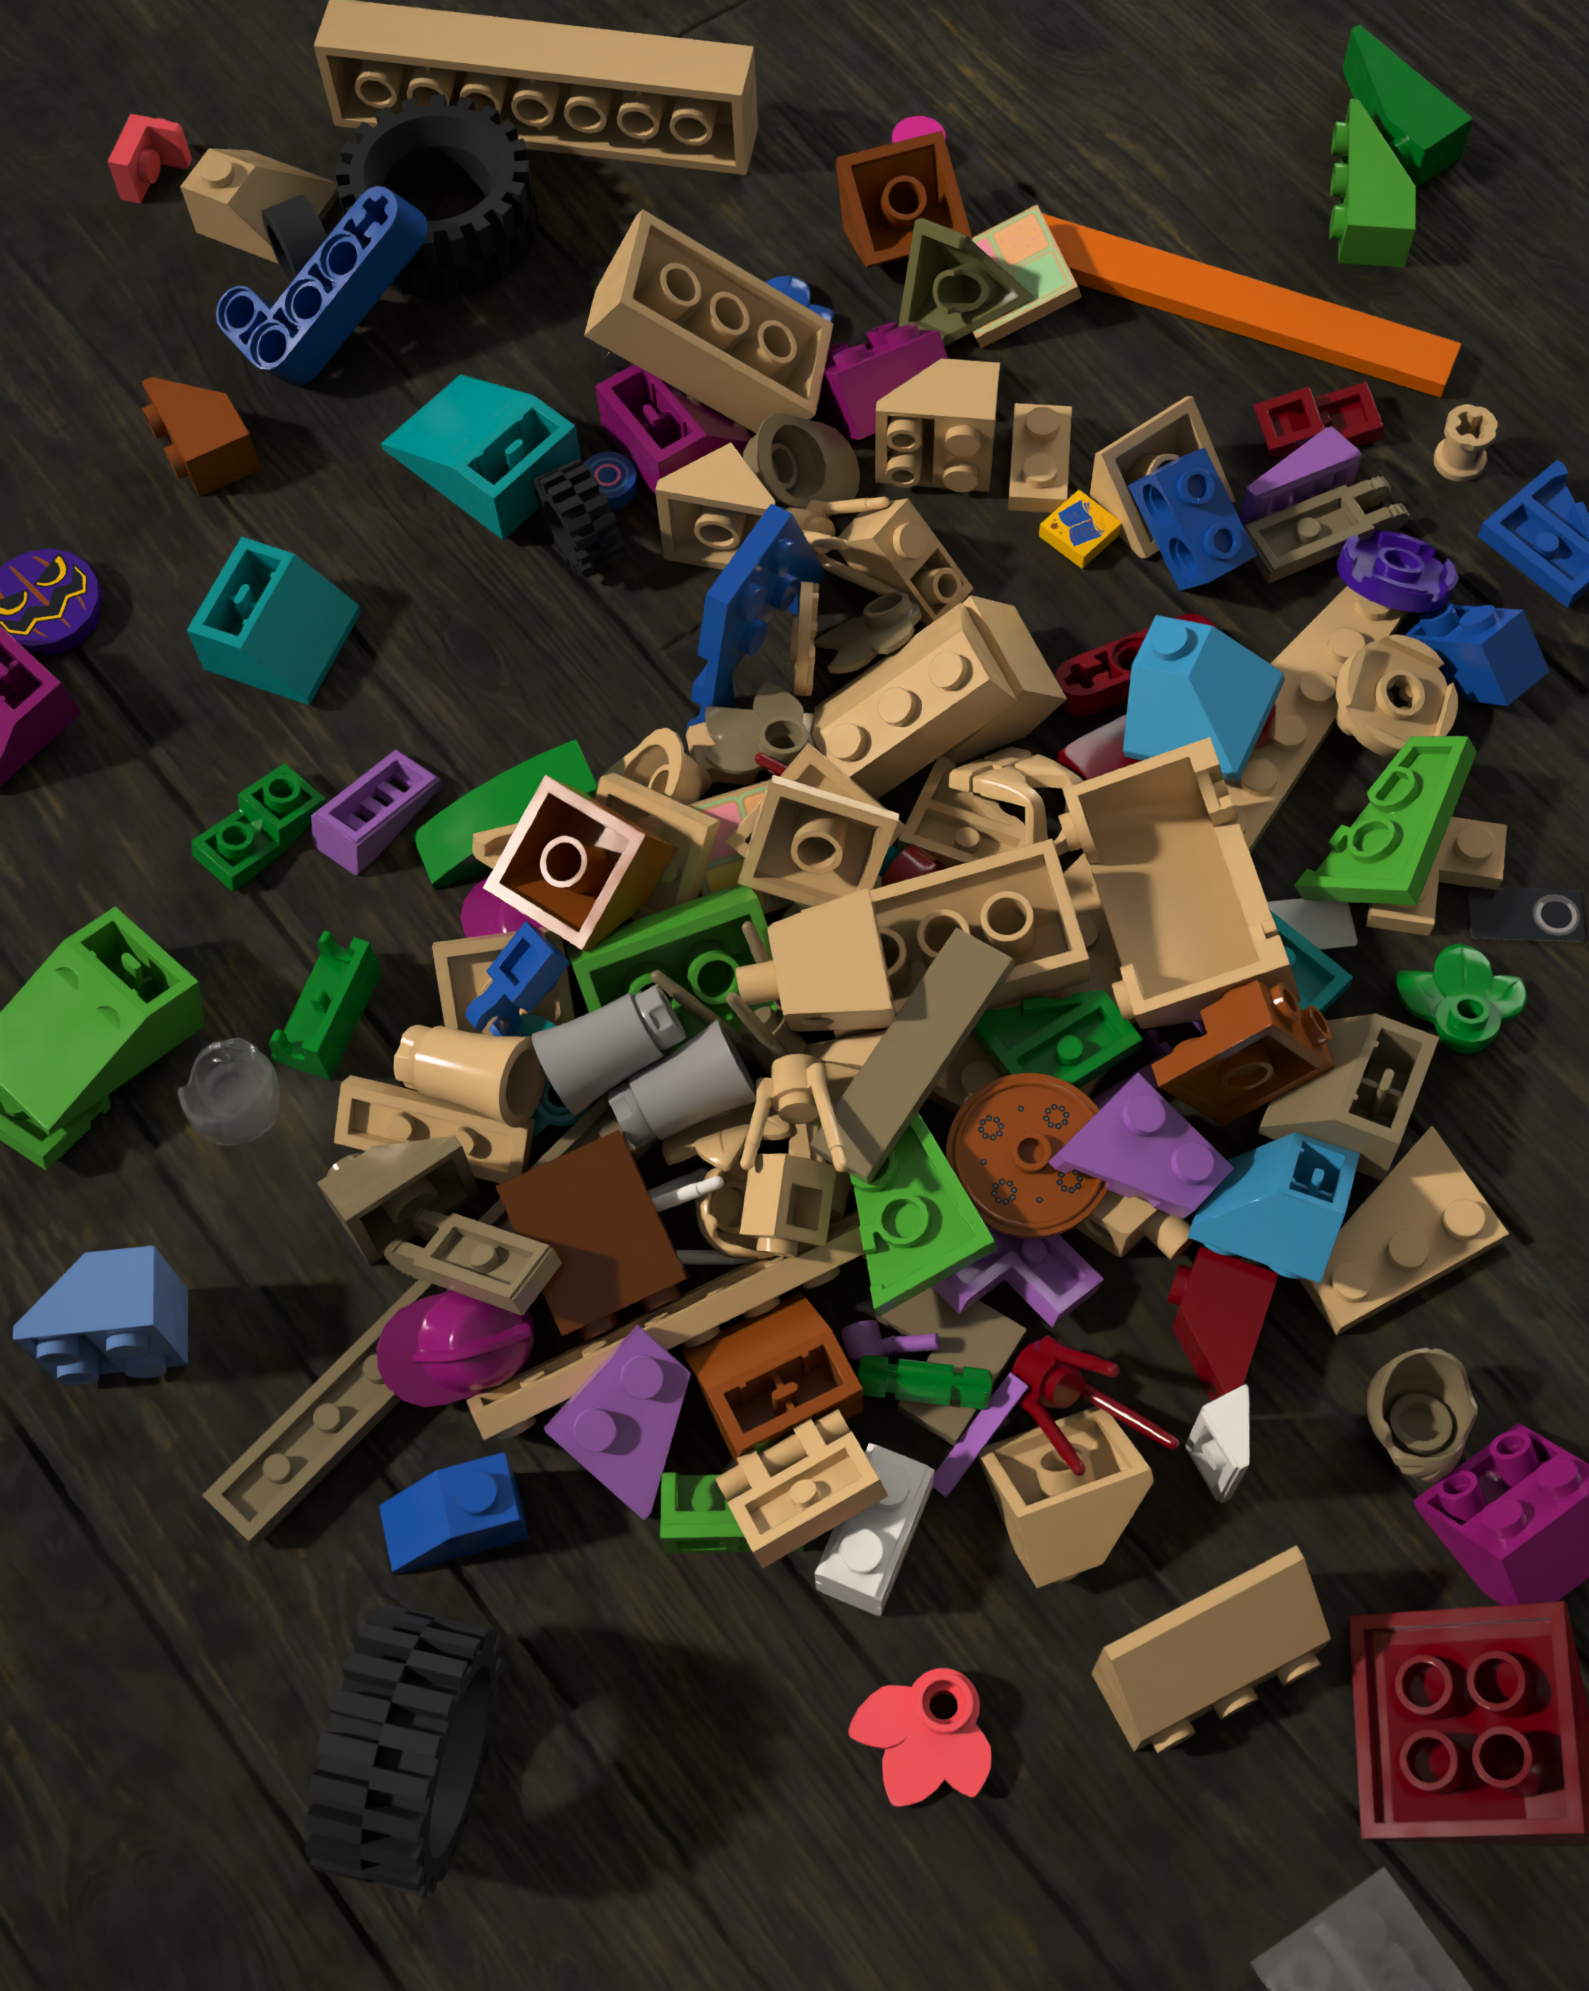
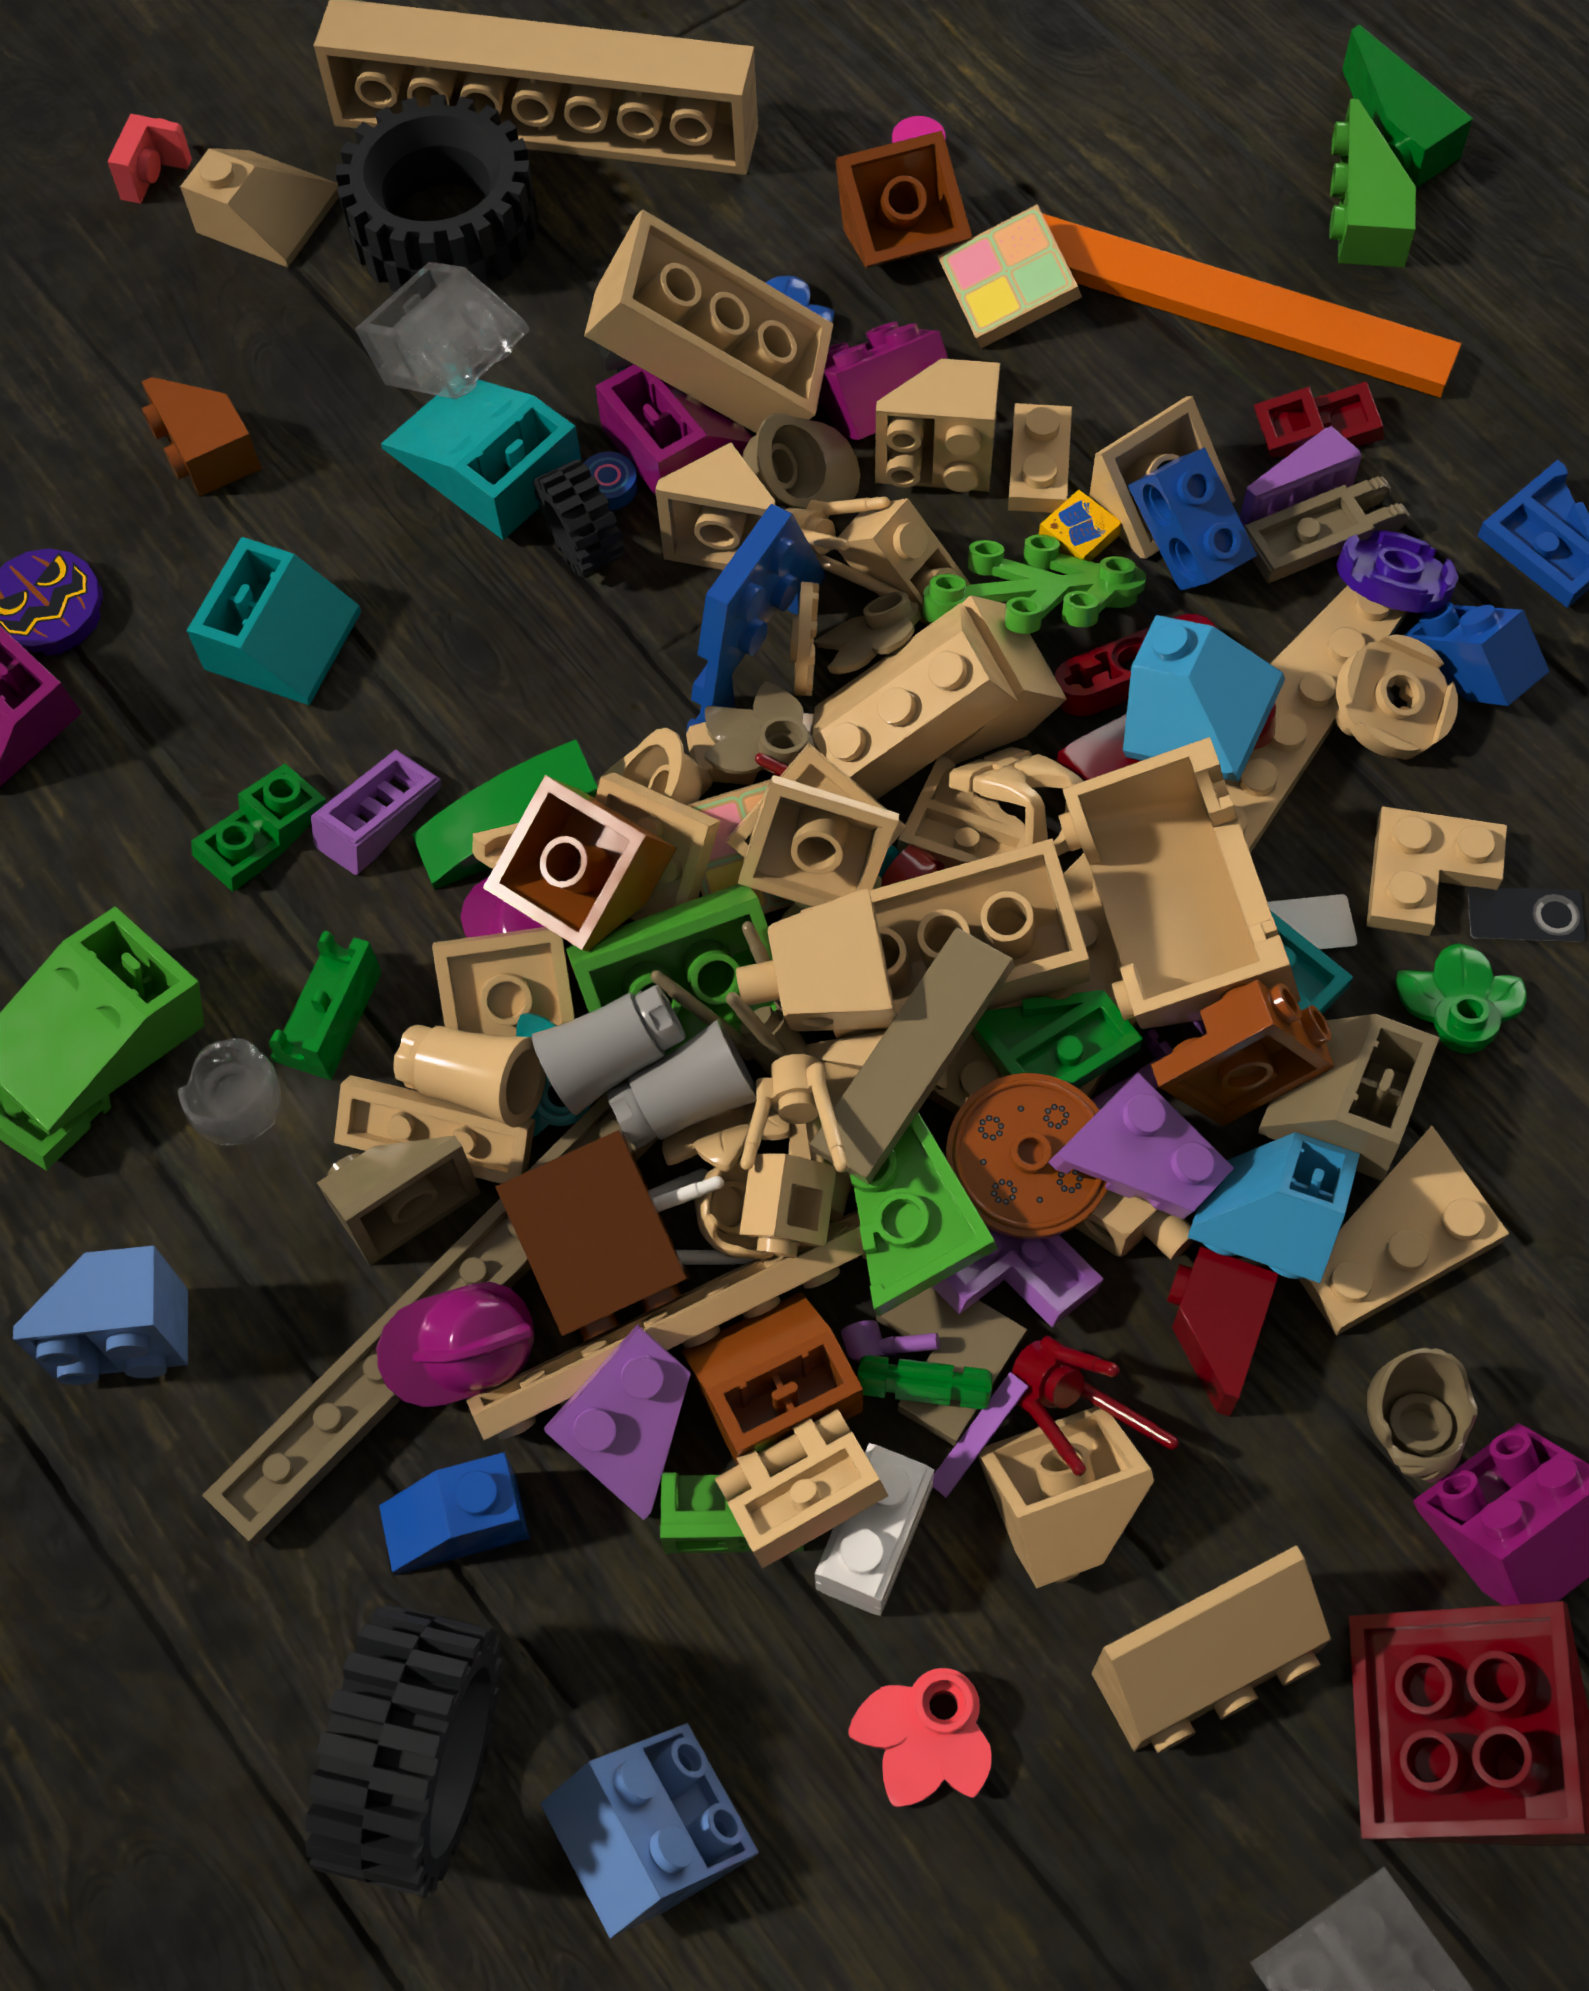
(293, 234): black tyre -> none
(329, 293): blue beam -> none
(440, 332): none -> clear slope
(476, 1260): dark tan hinge -> none
(521, 979): blue plate -> none
(647, 1828): none -> medium blue slope
(954, 284): olive slope -> none
(1034, 590): none -> bright green plant
(1222, 1442): white slope -> none
(1400, 831): bright green wing -> none
(1467, 434): tan bush -> none

